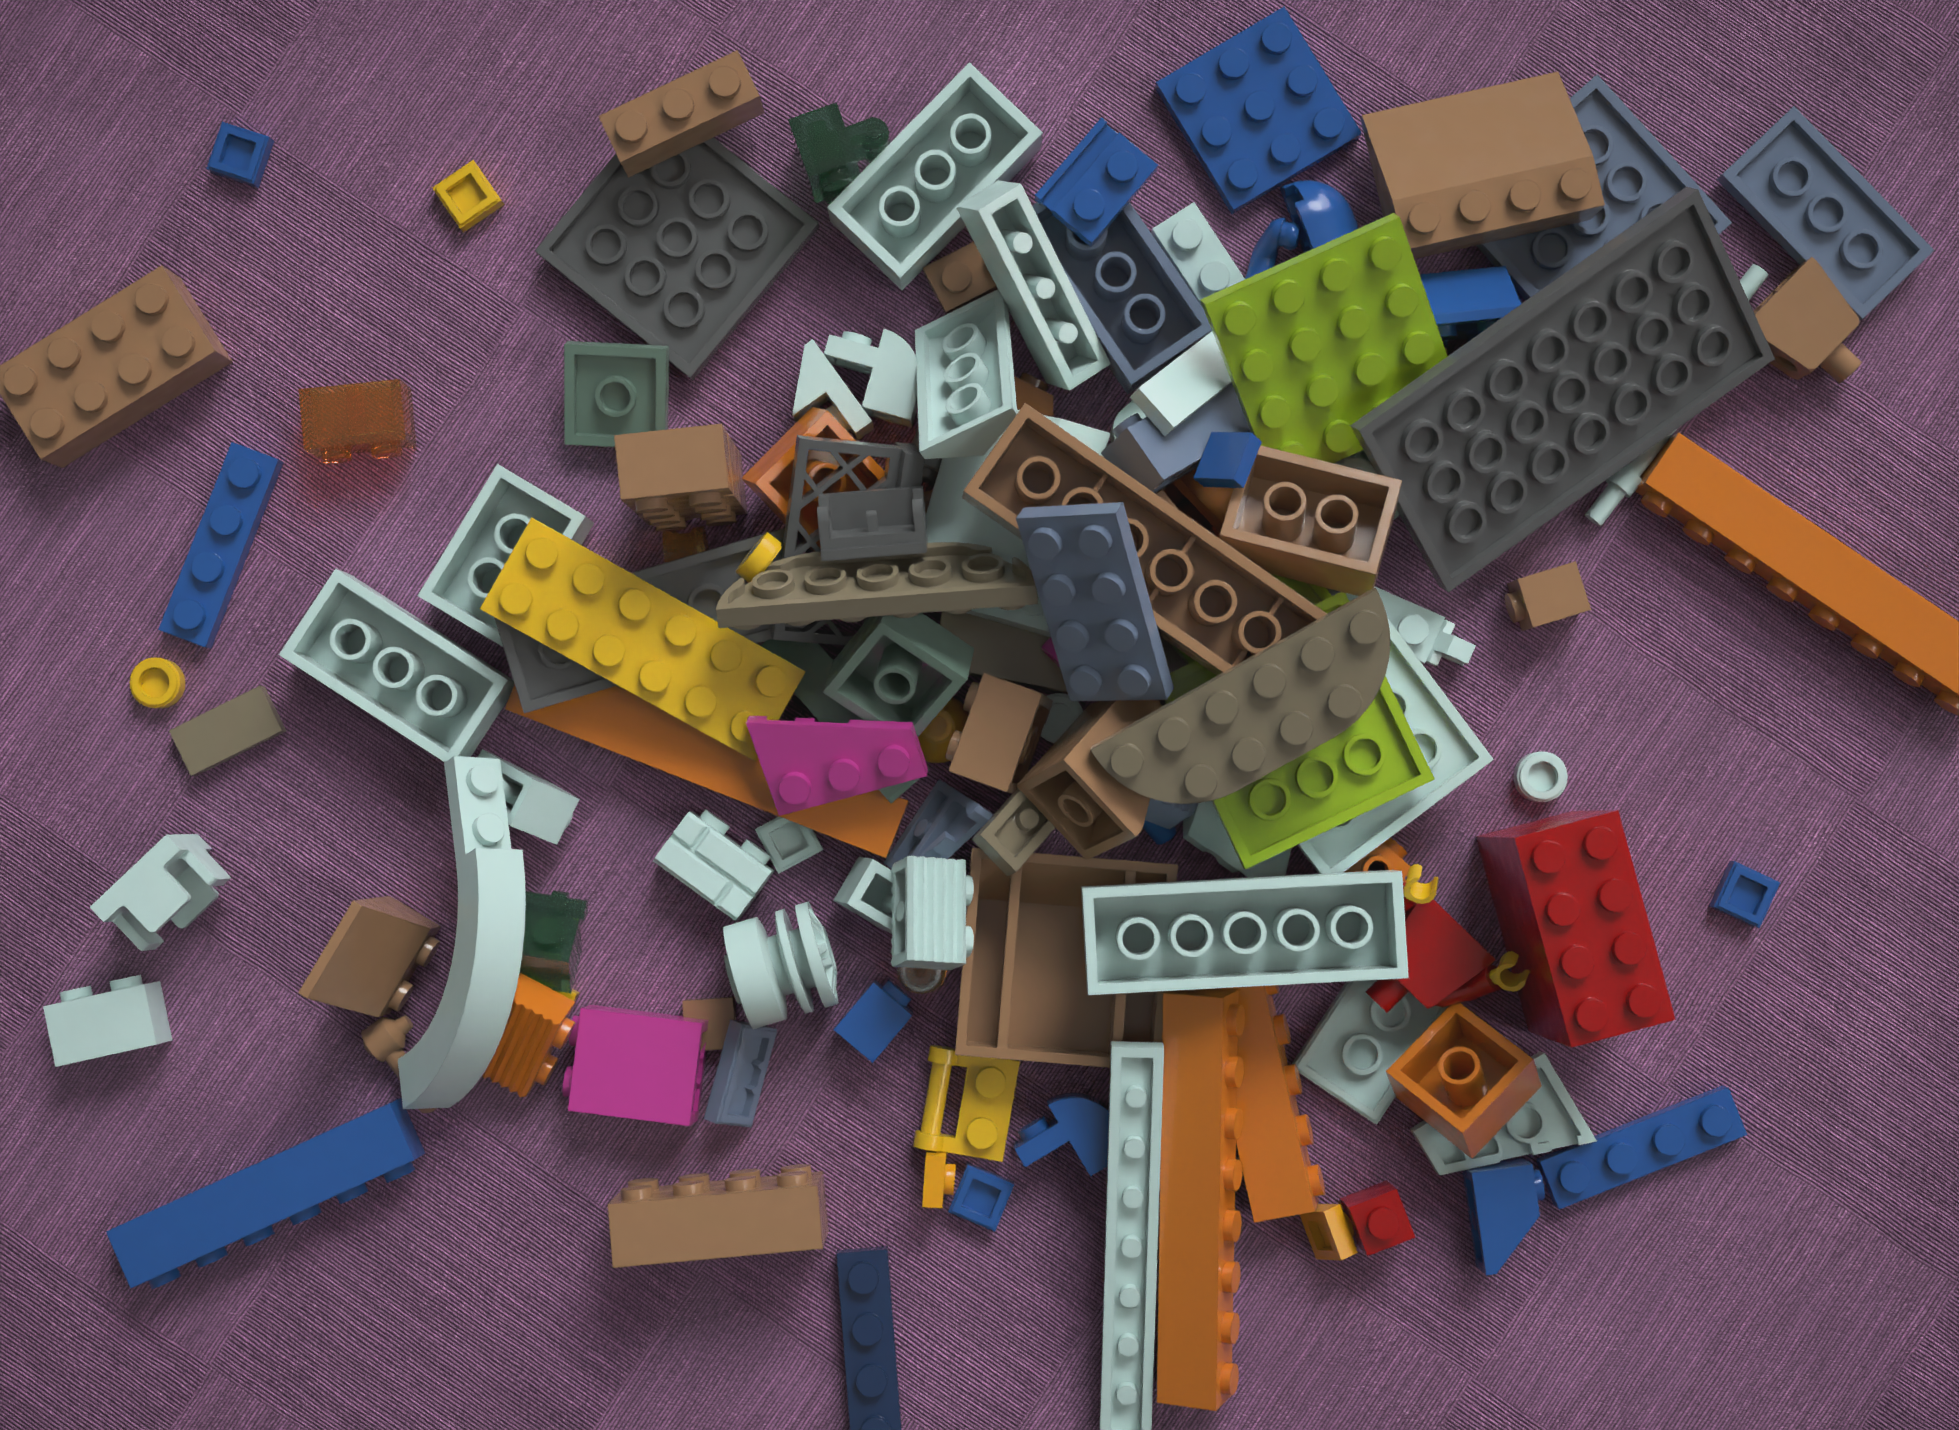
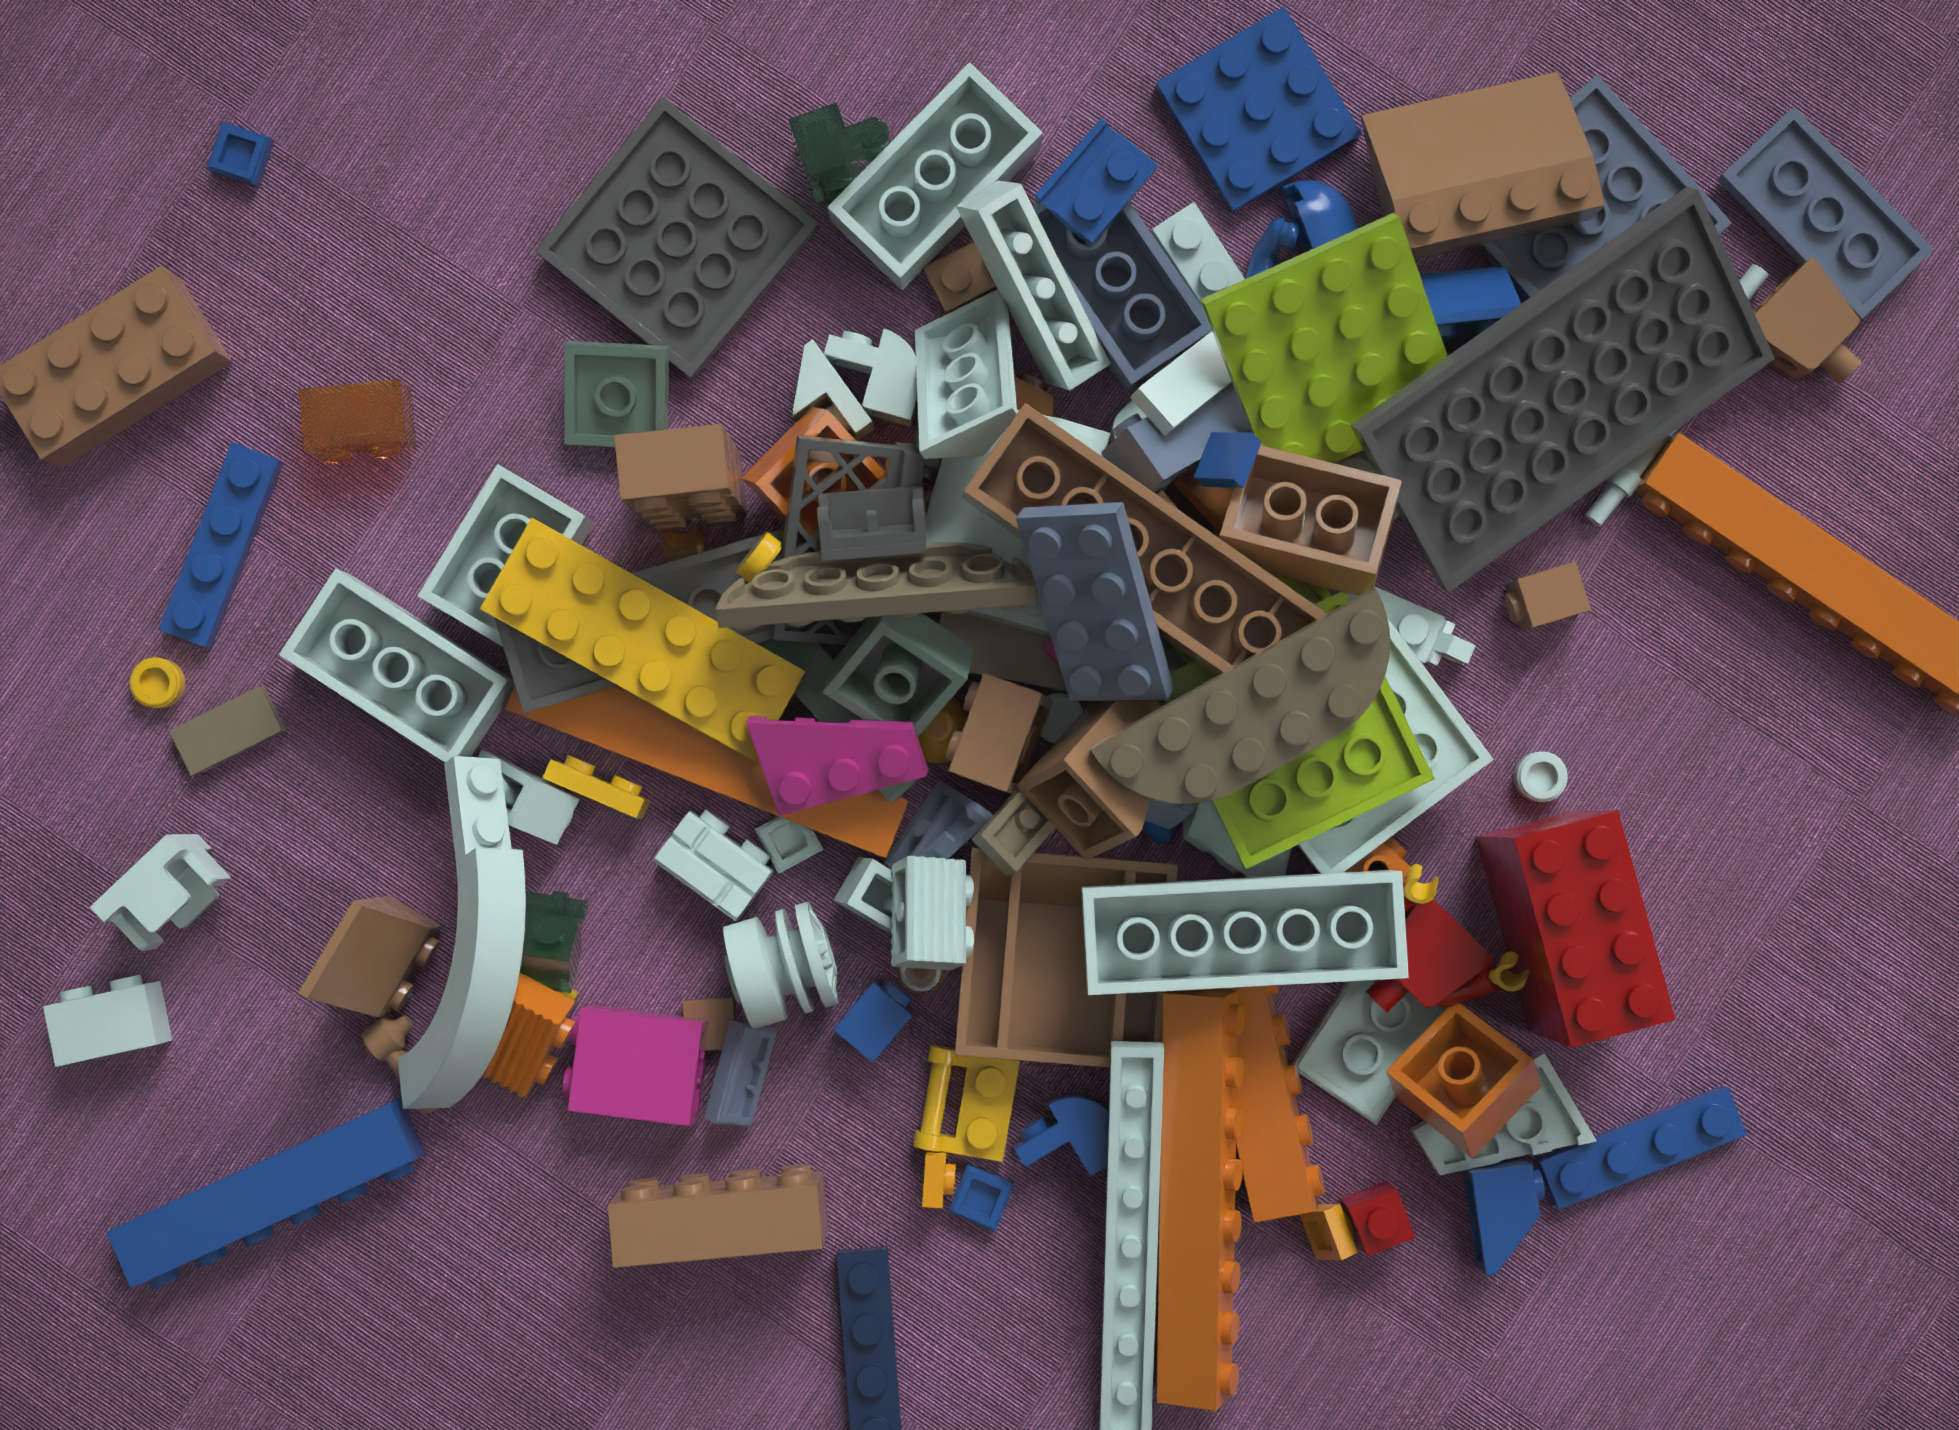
(468, 196): yellow tile -> none
(578, 777): none -> yellow plate
(682, 113): medium nougat brick -> none
(1744, 894): blue tile -> none

